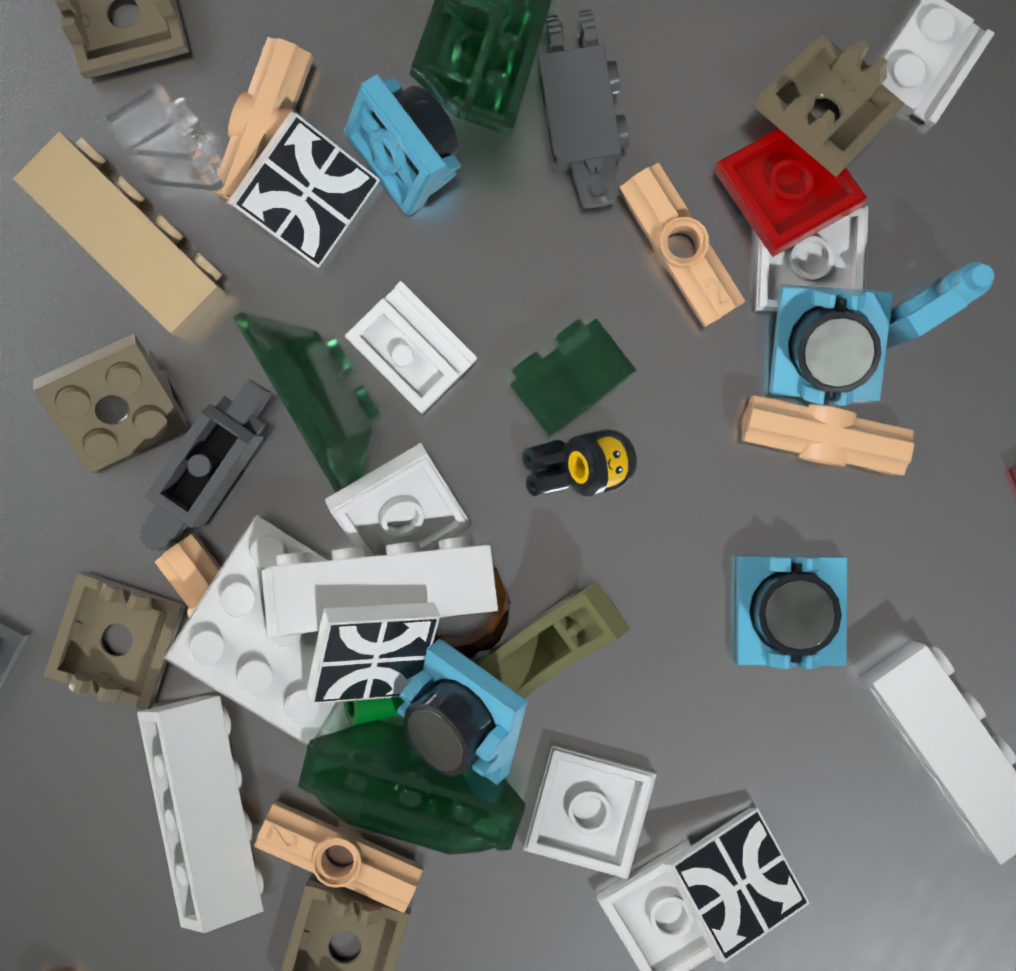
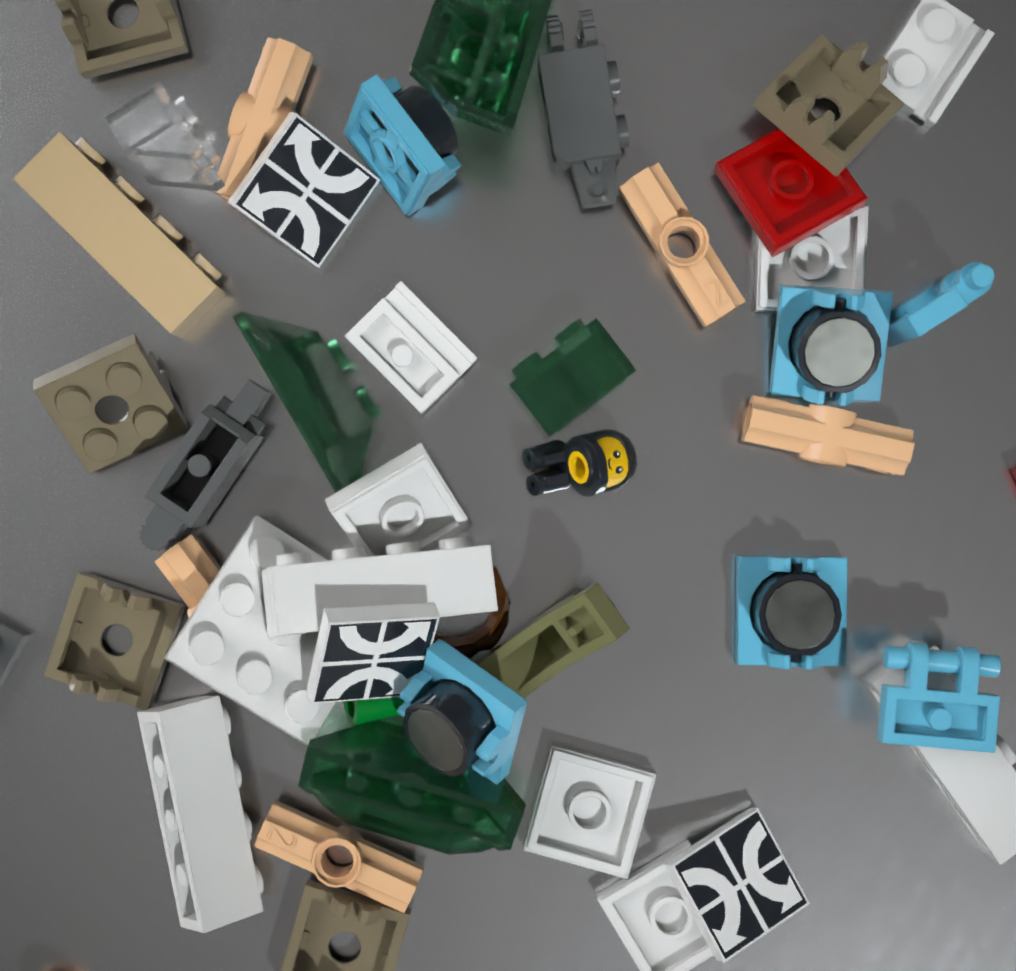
(939, 716): none -> medium azure plate

